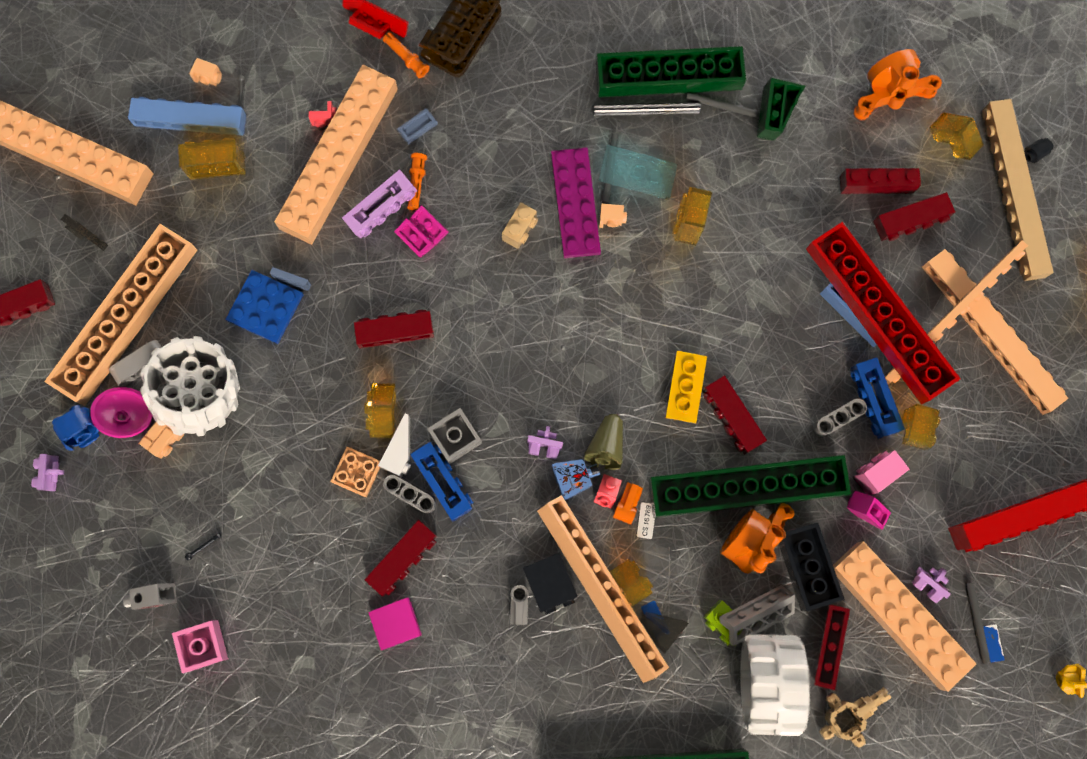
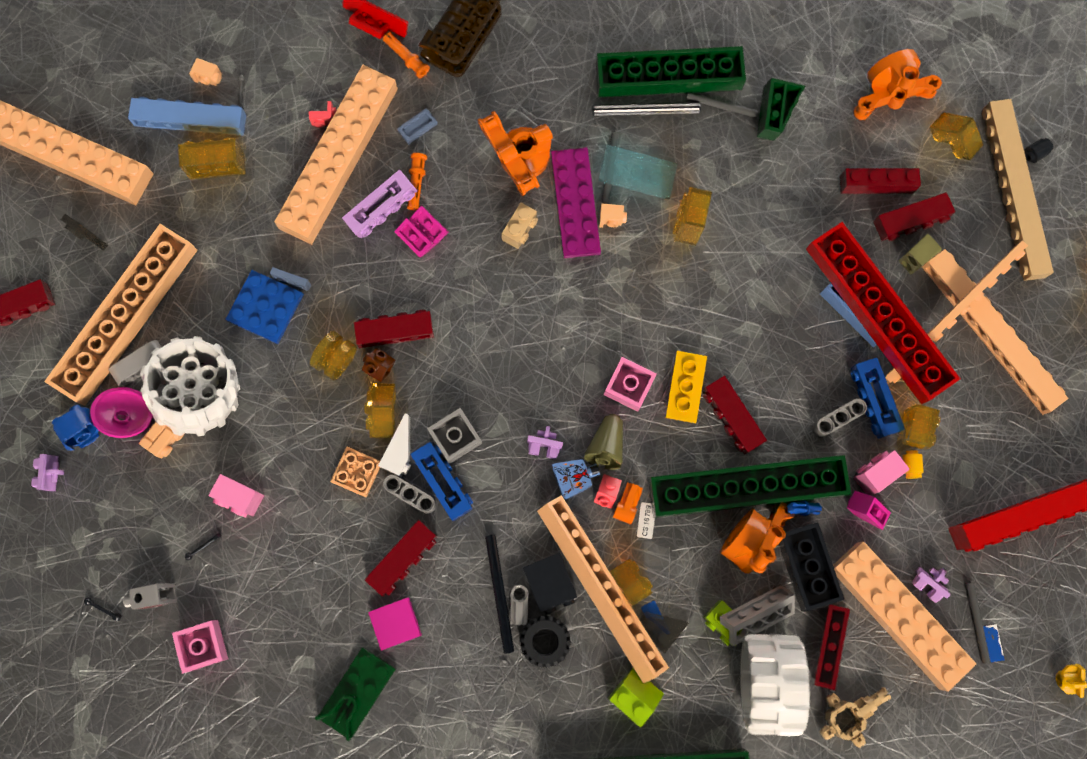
(115, 616): none -> black hinge
(236, 495): none -> bright pink brick
(333, 355): none -> clear yellow wheel
(356, 693): none -> dark green plate
(378, 364): none -> reddish brown brick
(499, 594): none -> black axle
(525, 166): none -> orange piece
(562, 647): none -> black tyre
(630, 384): none -> bright pink brick
(636, 698): none -> lime slope
(804, 508): none -> blue axle
(915, 464): none -> yellow brick
(920, 254): none -> olive piece

